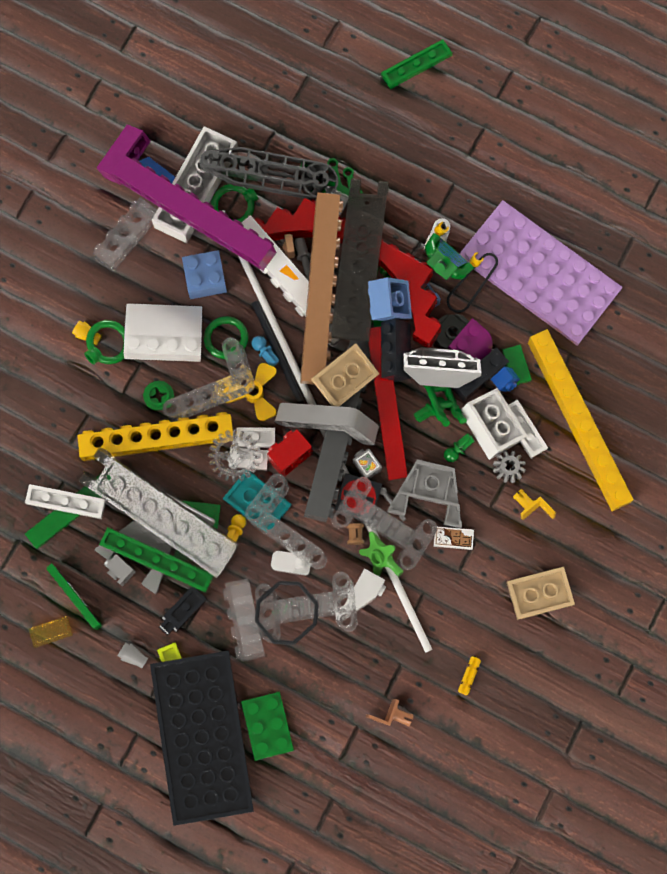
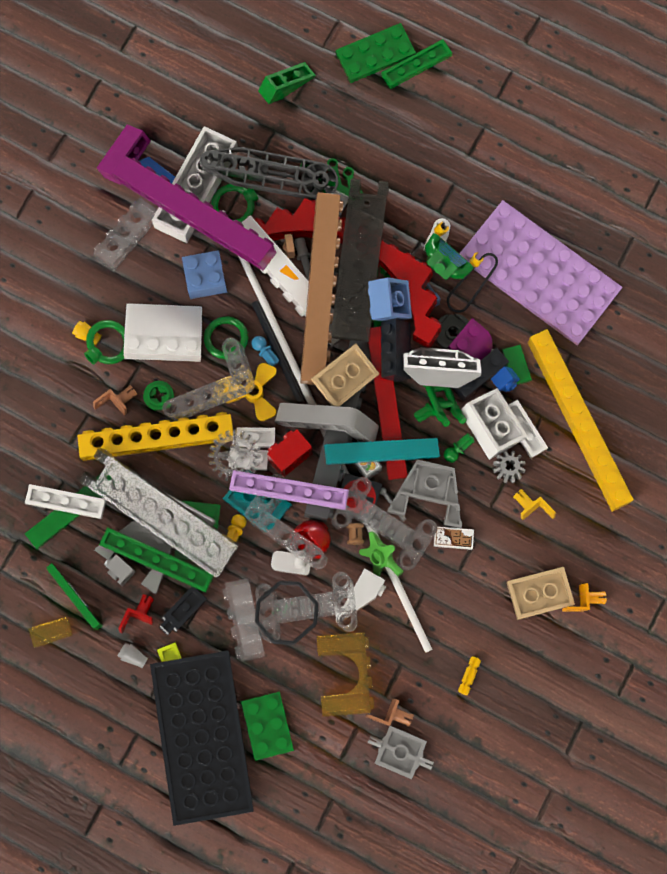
(119, 400): none -> nougat bracket
(140, 613): none -> red bracket
(285, 82): none -> green slope
(289, 490): none -> lavender tile
(316, 533): none -> red cylinder
(354, 647): none -> clear yellow arch
(375, 53): none -> green plate
(381, 451): none -> teal tile
(400, 752): none -> light grey plate
(586, 599): none -> light orange bracket

